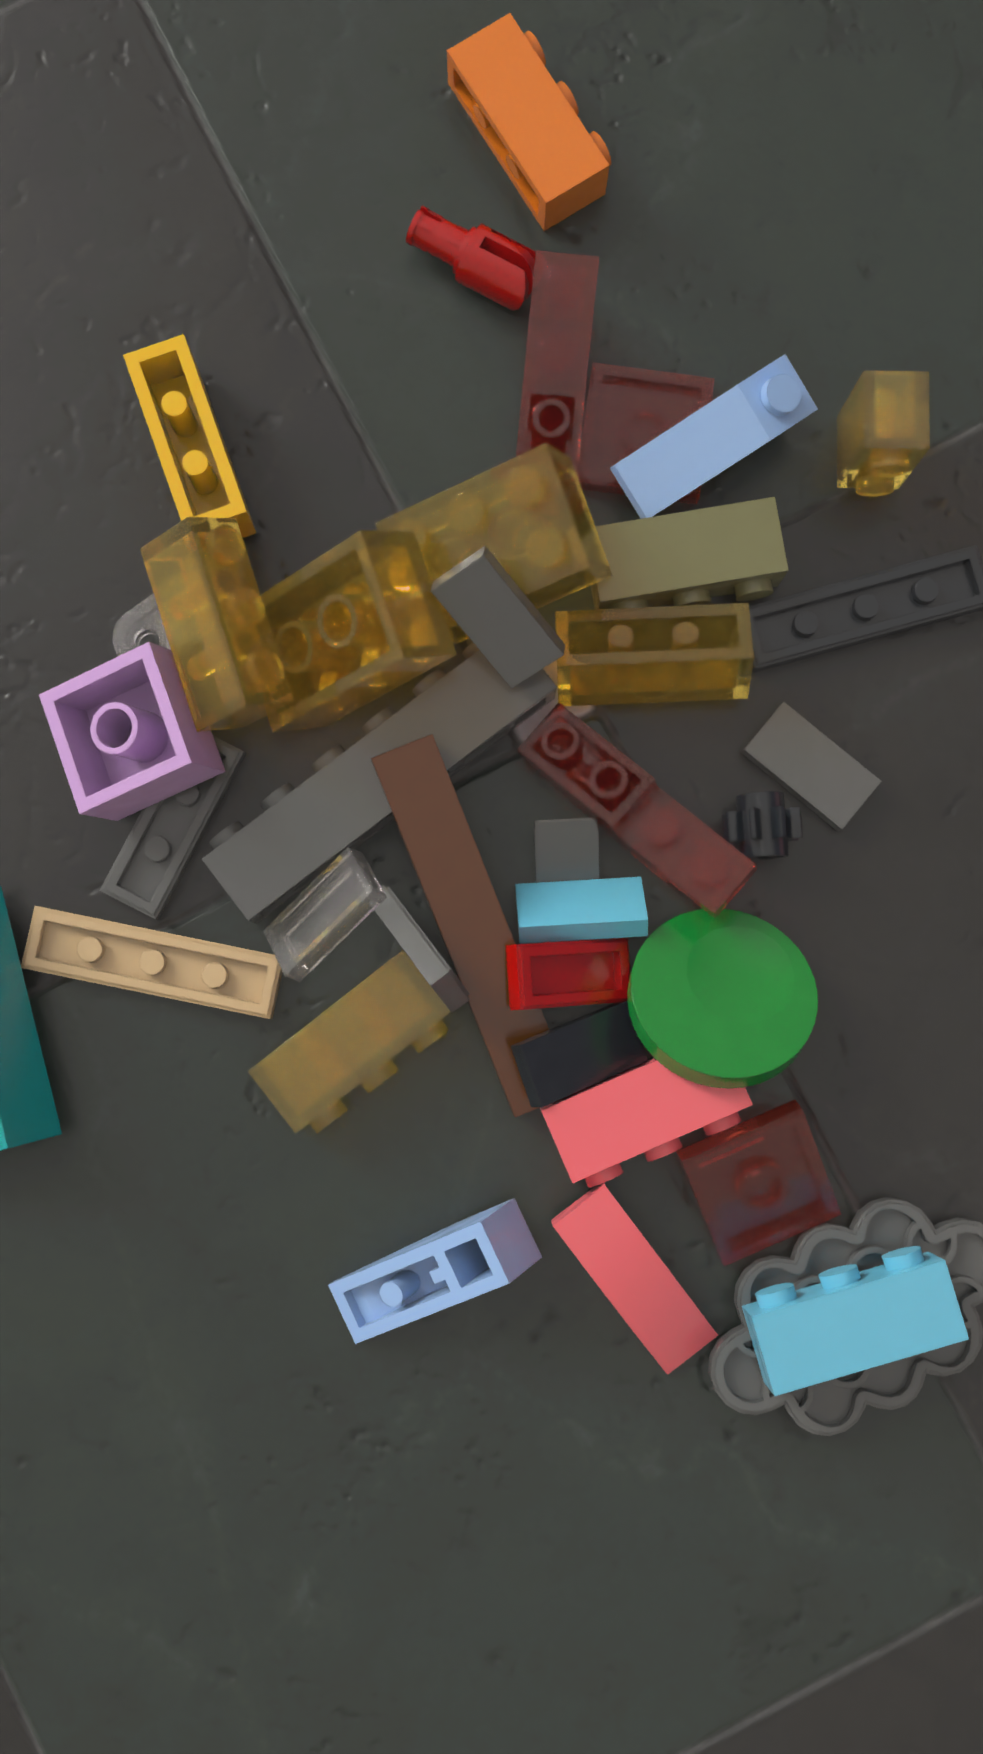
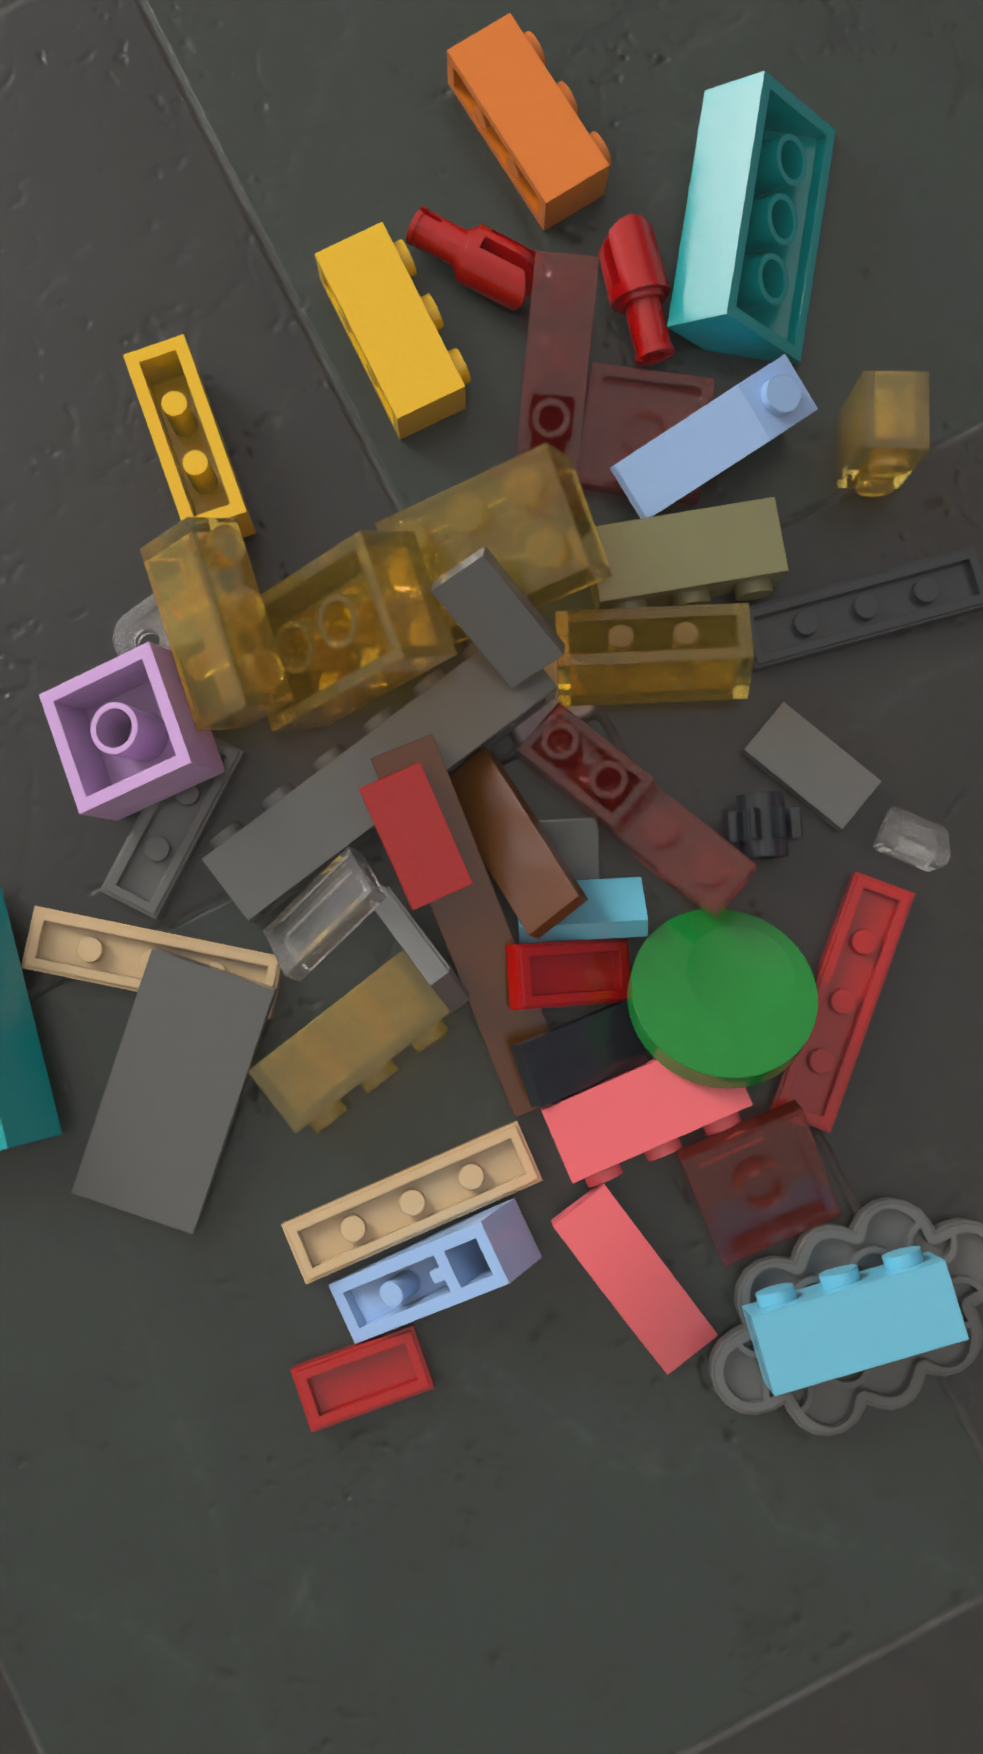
(174, 1090): none -> dark grey tile
(362, 1377): none -> red tile
(394, 329): none -> yellow brick
(411, 1202): none -> tan tile
(415, 835): none -> red tile
(515, 845): none -> reddish brown tile
(638, 286): none -> red arm
(752, 221): none -> teal slope
(847, 992): none -> red tile
(913, 840): none -> clear slope

